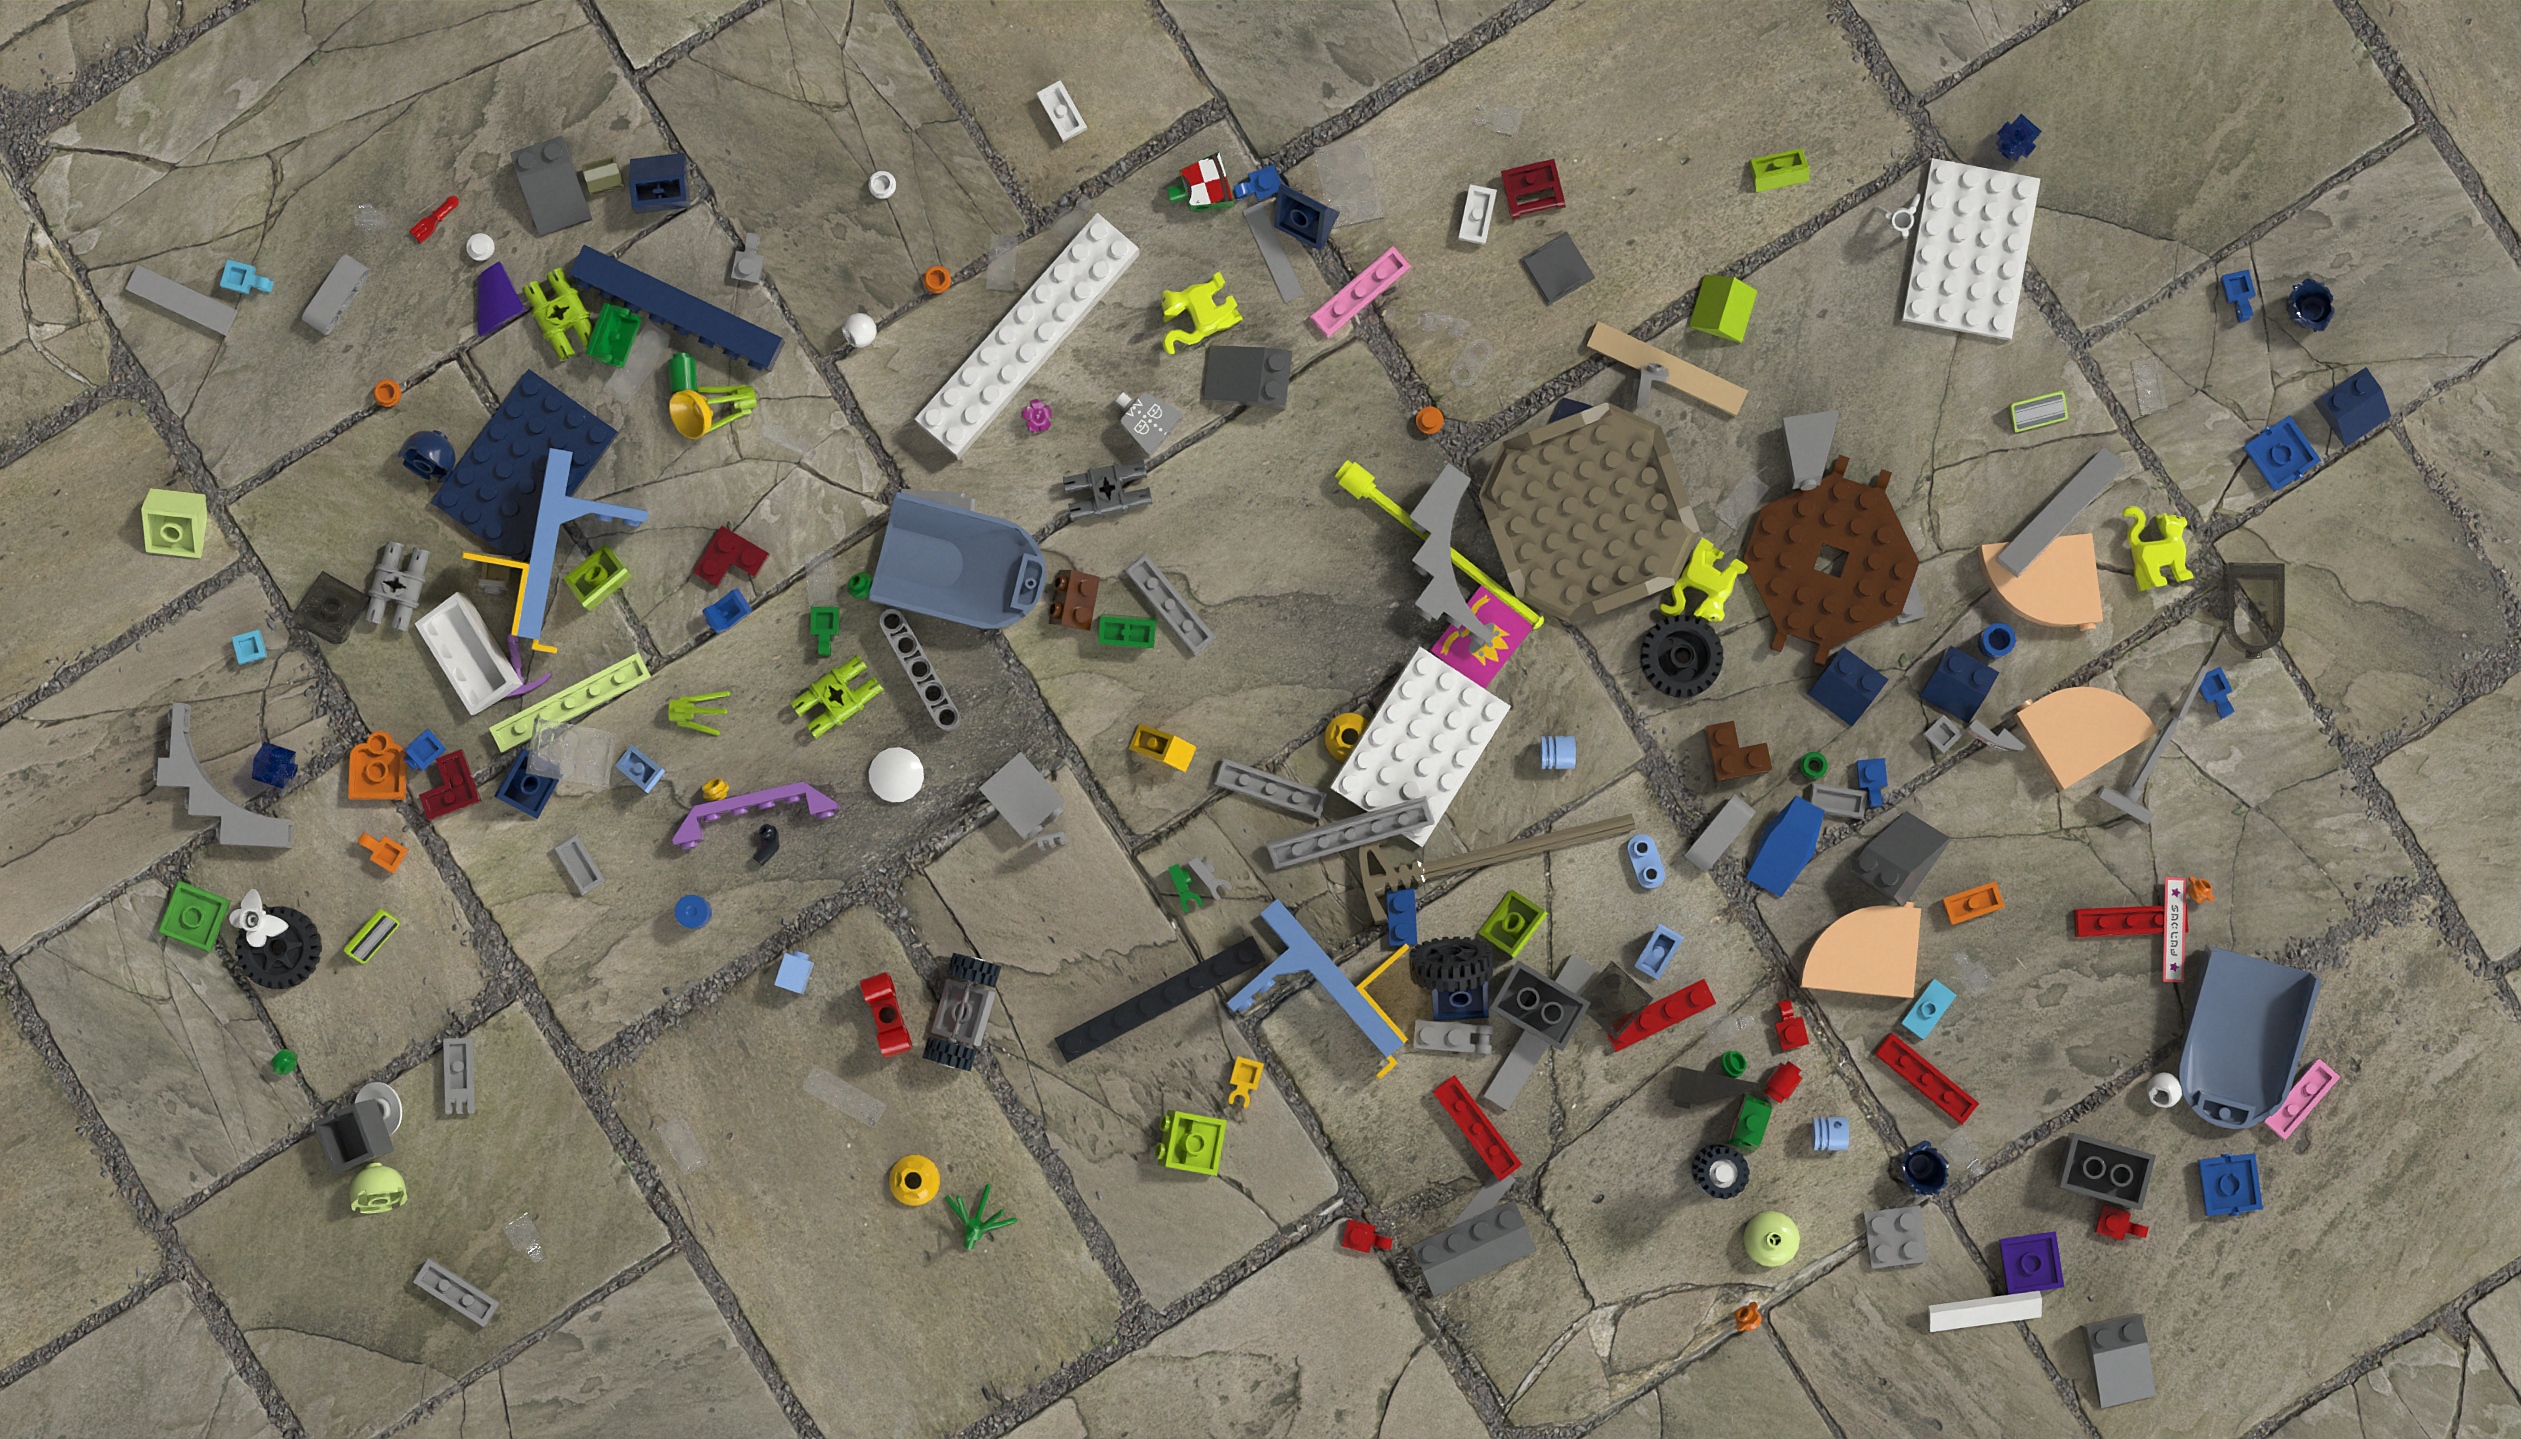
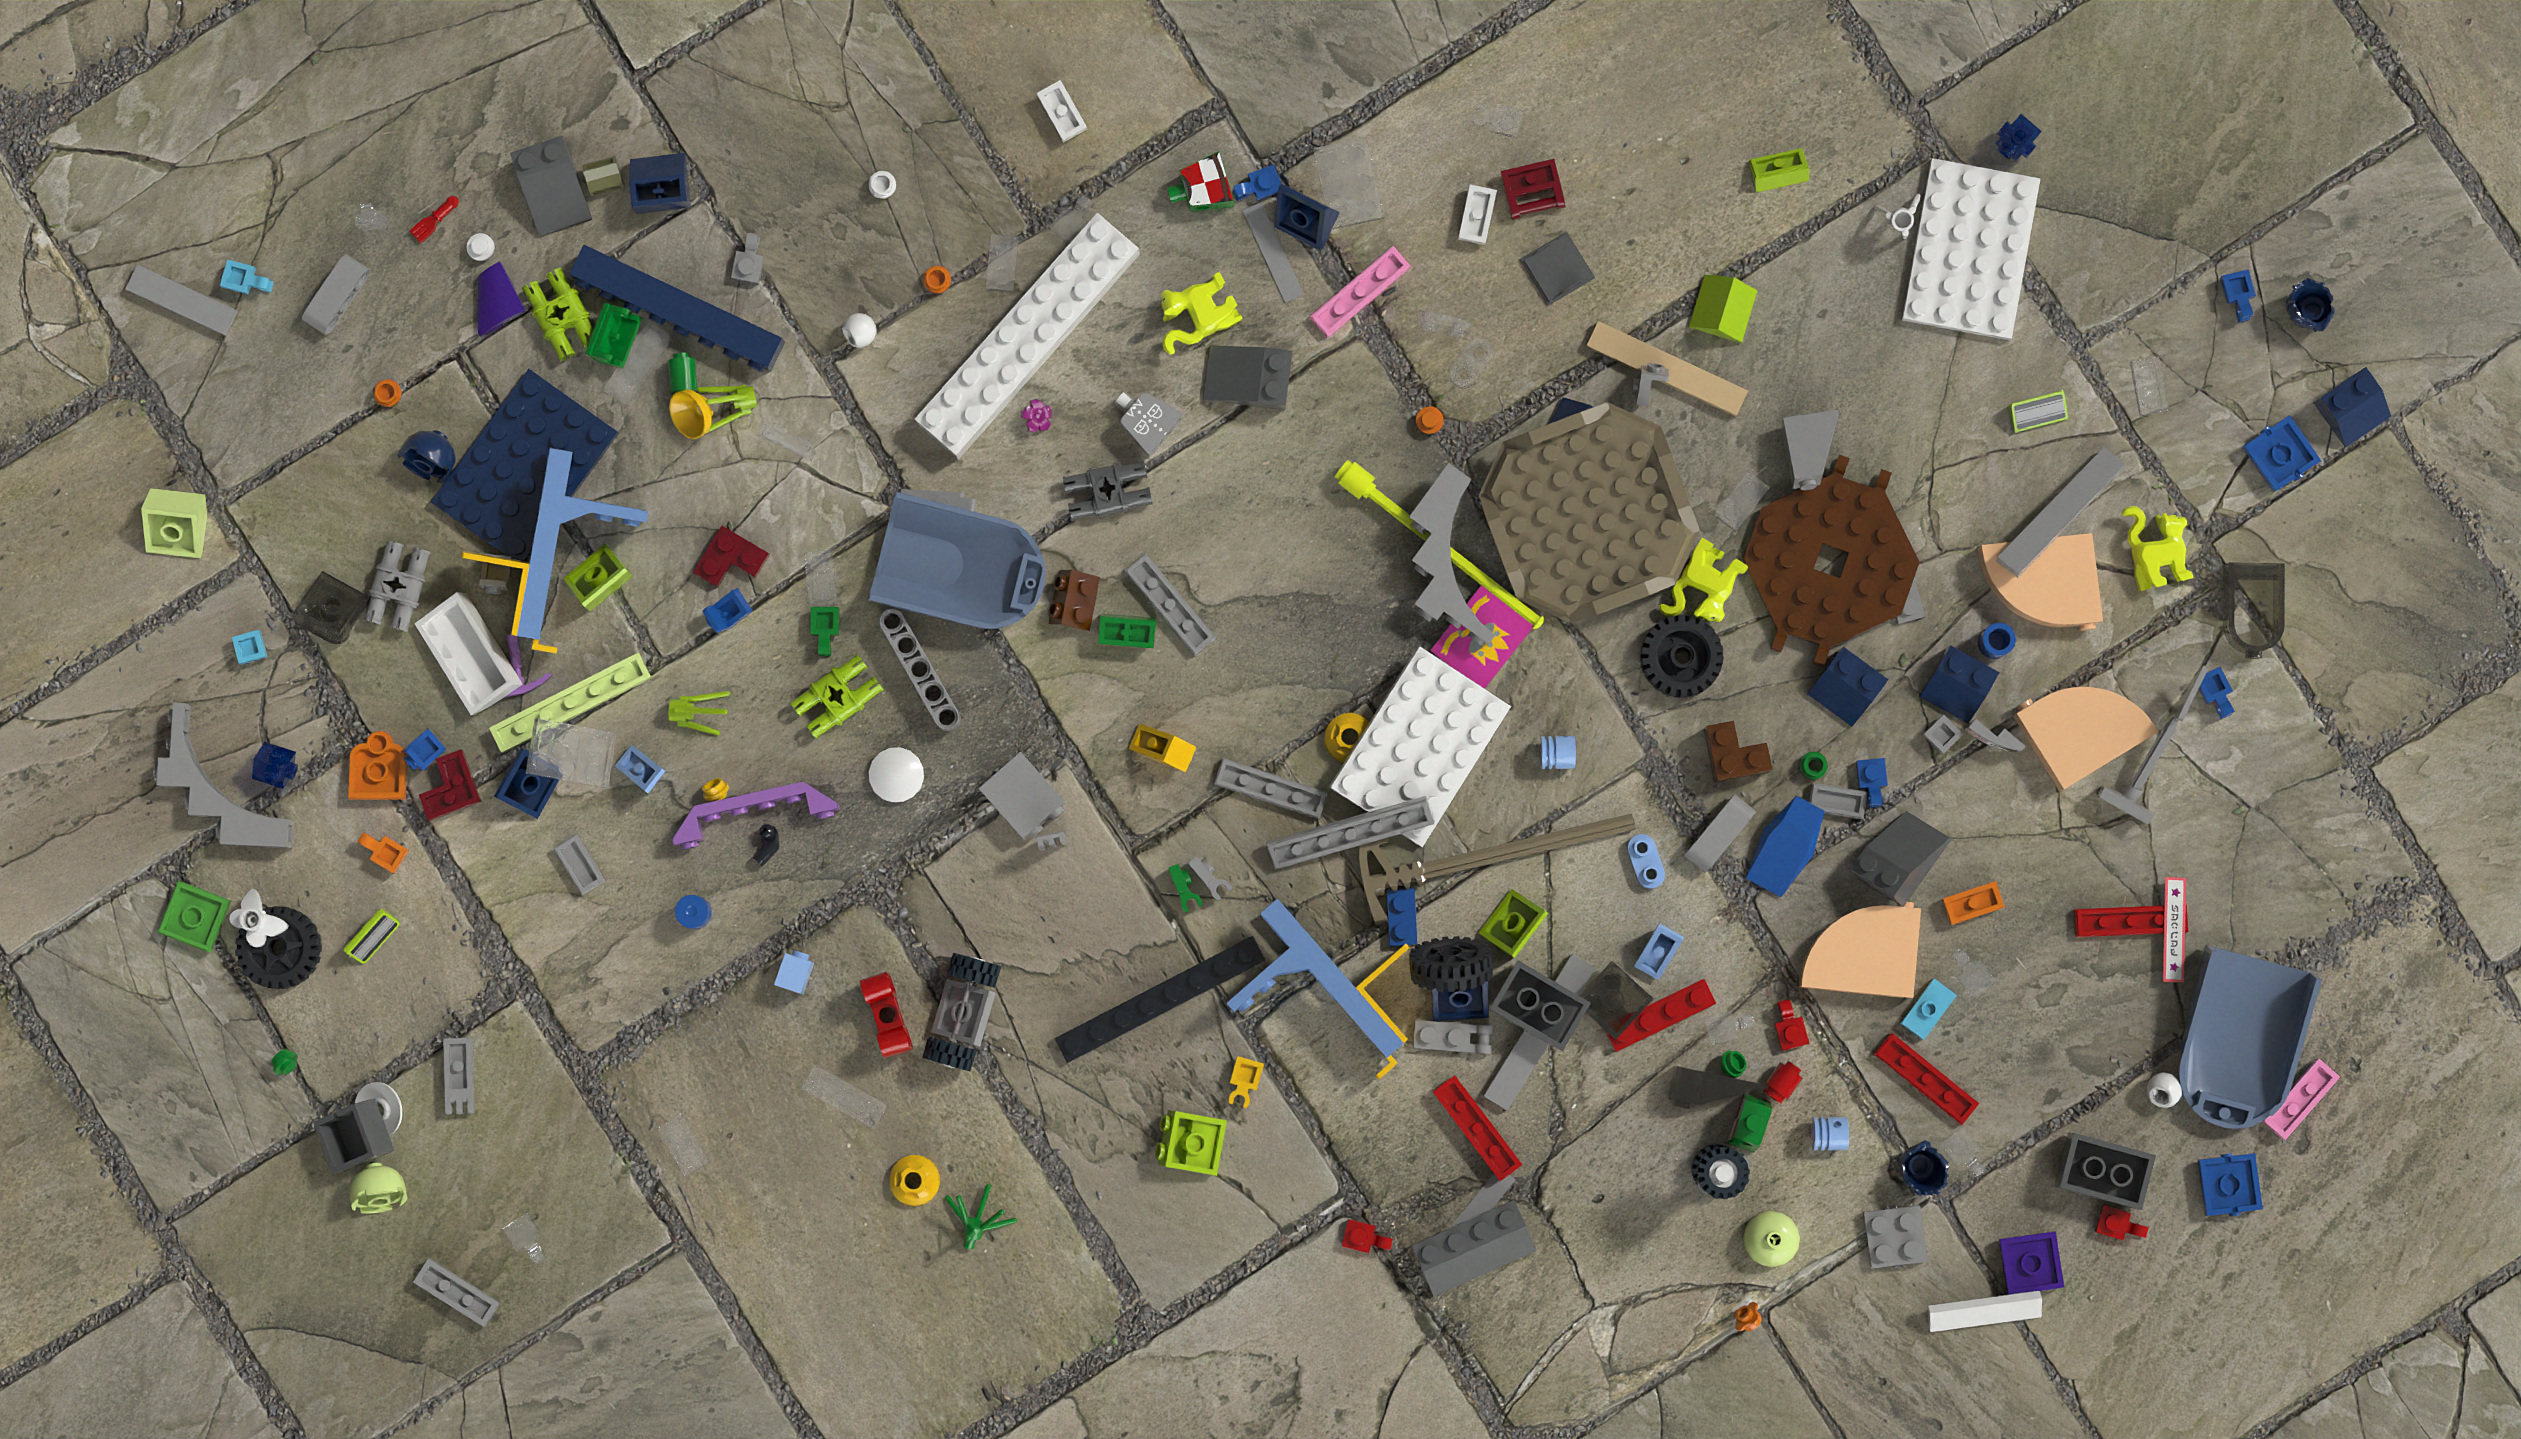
(859, 585): green plate -> none
(2119, 1359): slope -> none
(2200, 890): orange plate -> none

